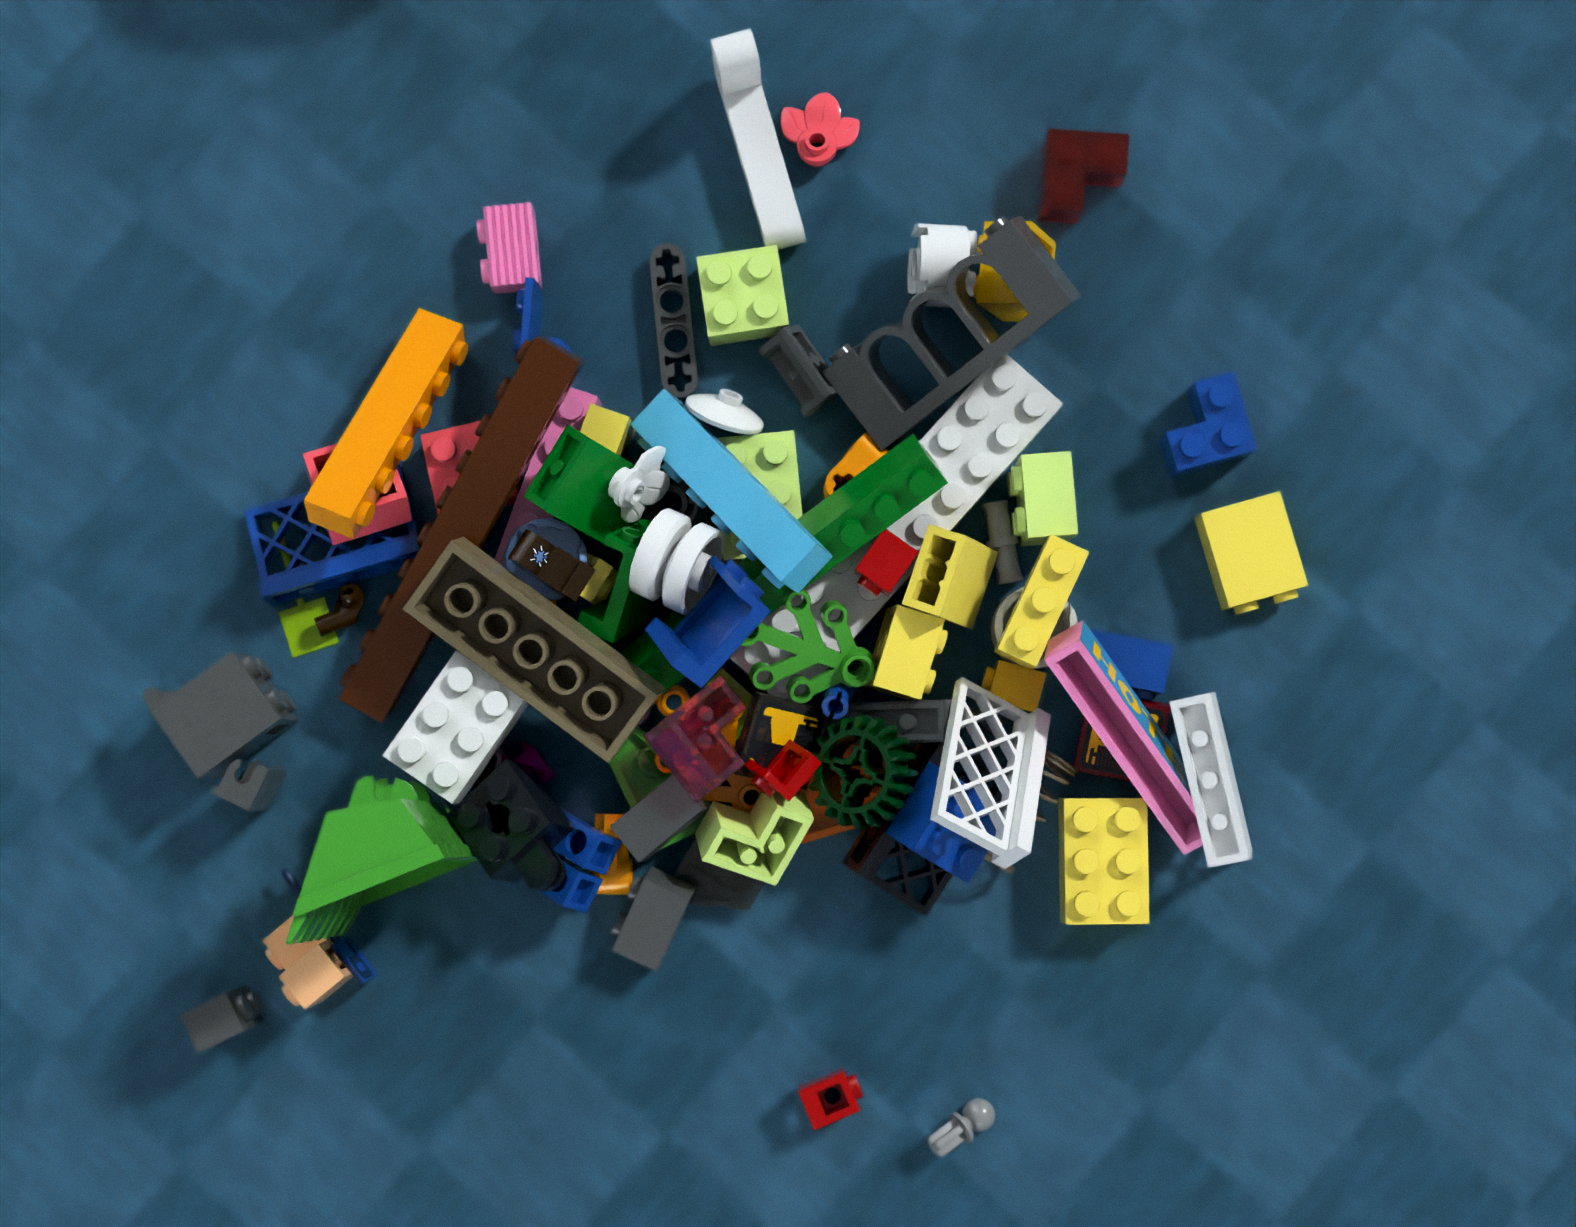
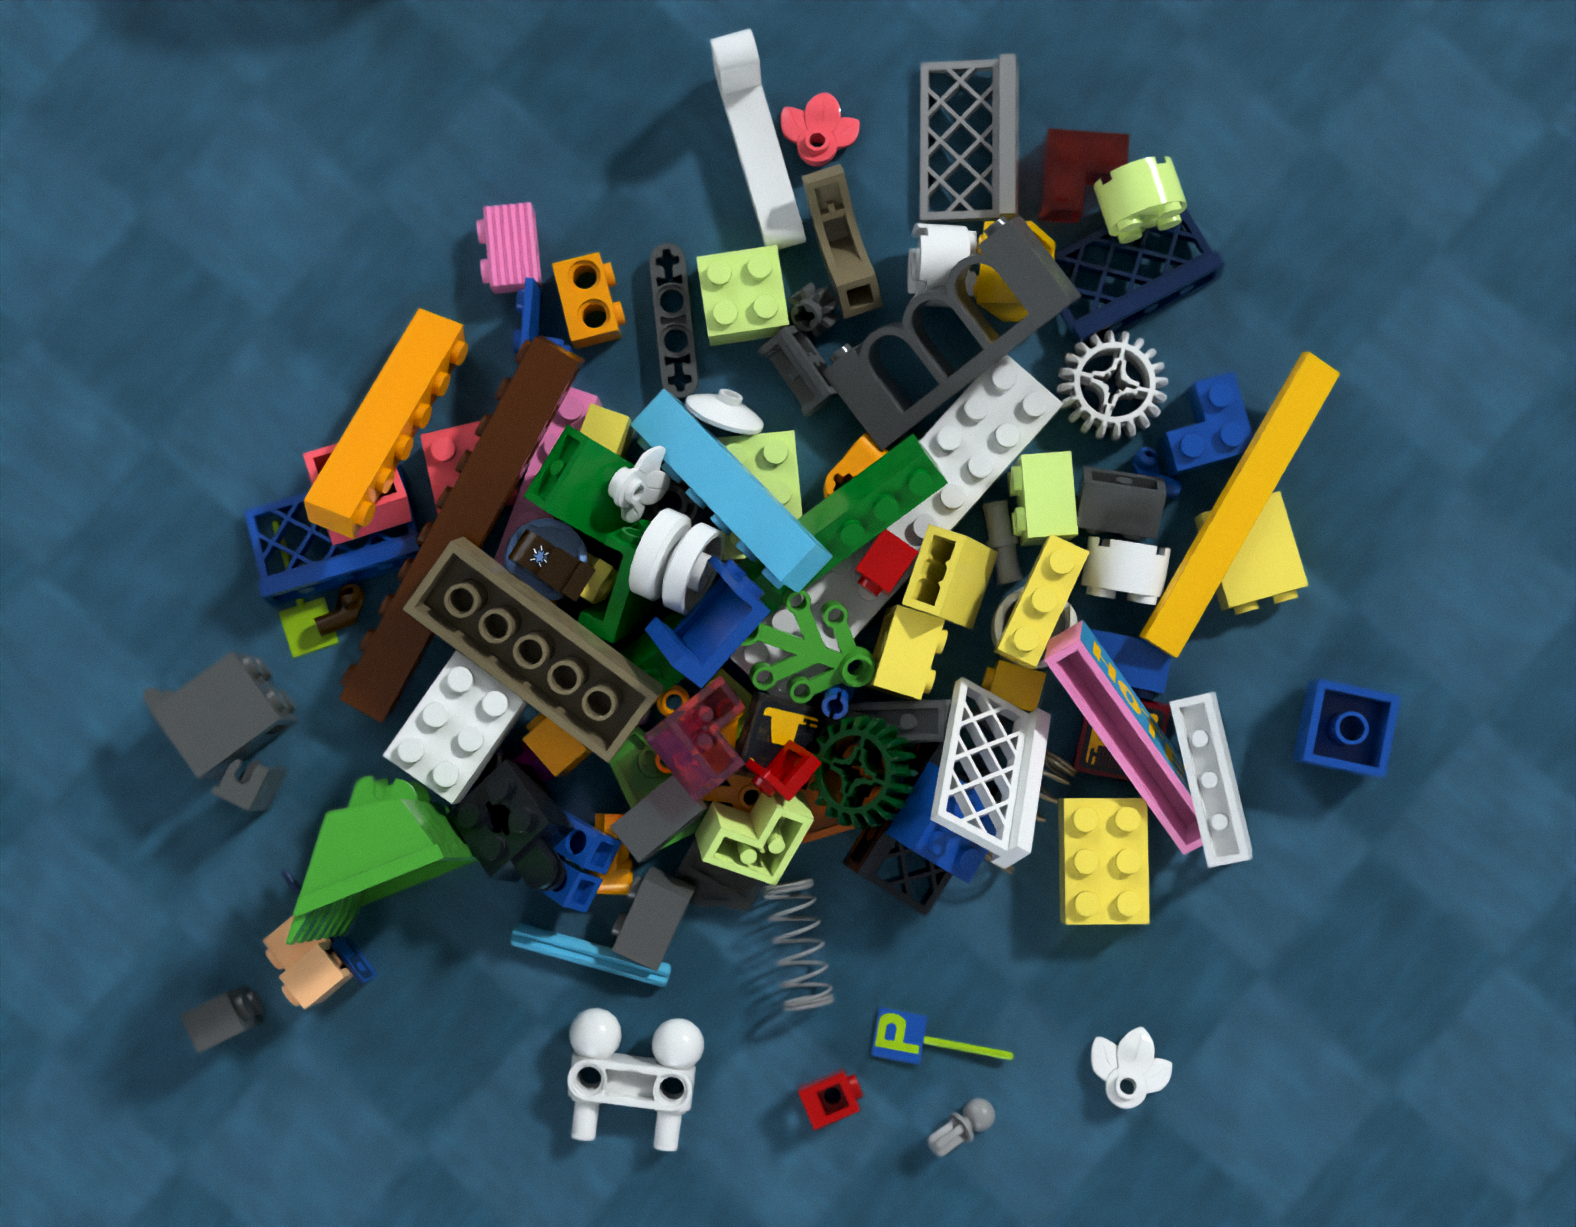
(554, 746): none -> light orange brick
(579, 302): none -> light orange brick
(586, 954): none -> medium azure axle
(632, 1078): none -> white piece
(809, 1001): none -> light grey piece
(813, 309): none -> dark grey gear
(840, 241): none -> dark tan arch
(902, 1034): none -> piece
(1004, 139): none -> light grey fence
(1120, 503): none -> dark grey brick
(1125, 568): none -> white brick
(1129, 1061): none -> white plate
(1130, 389): none -> white gear
(1141, 198): none -> yellowish green brick
(1145, 463): none -> blue arm
(1152, 294): none -> dark blue fence
(1239, 504): none -> yellow tile
(1346, 728): none -> blue brick

